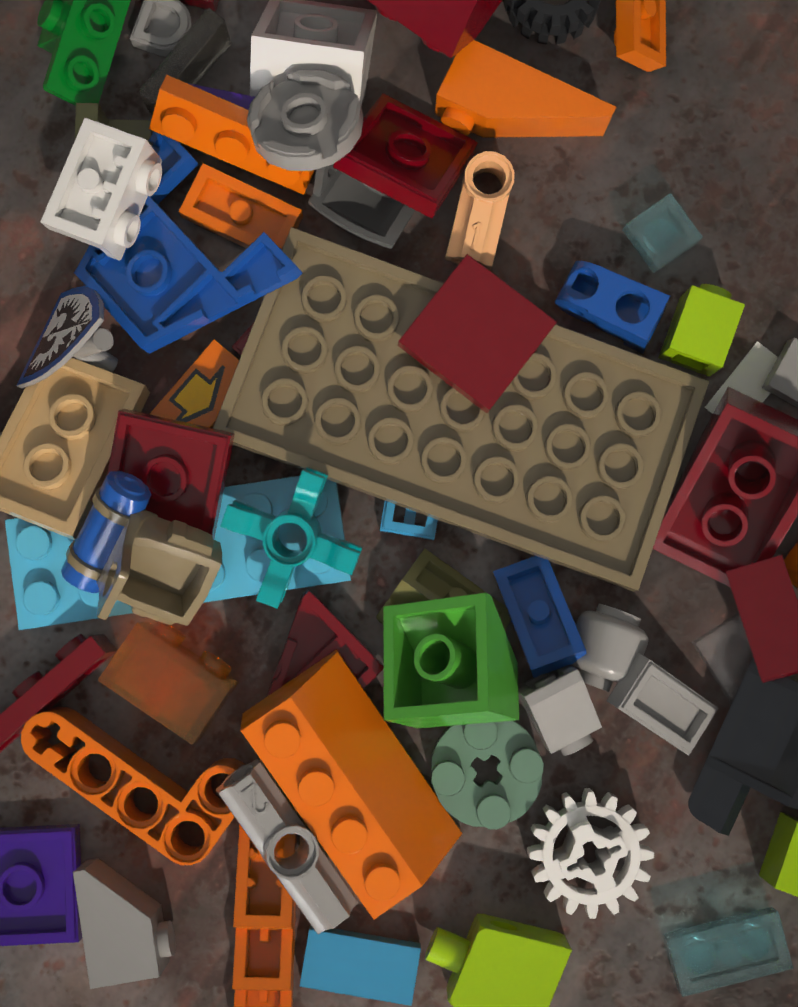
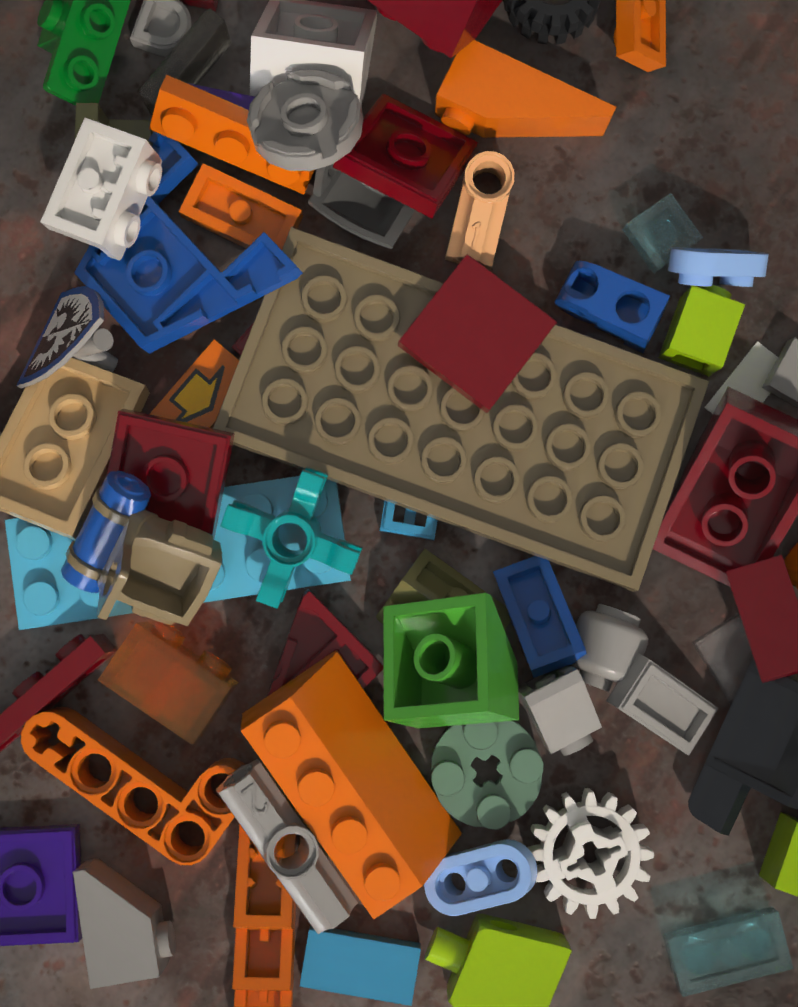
(483, 876): none -> light blue plate
(733, 266): none -> light blue plate

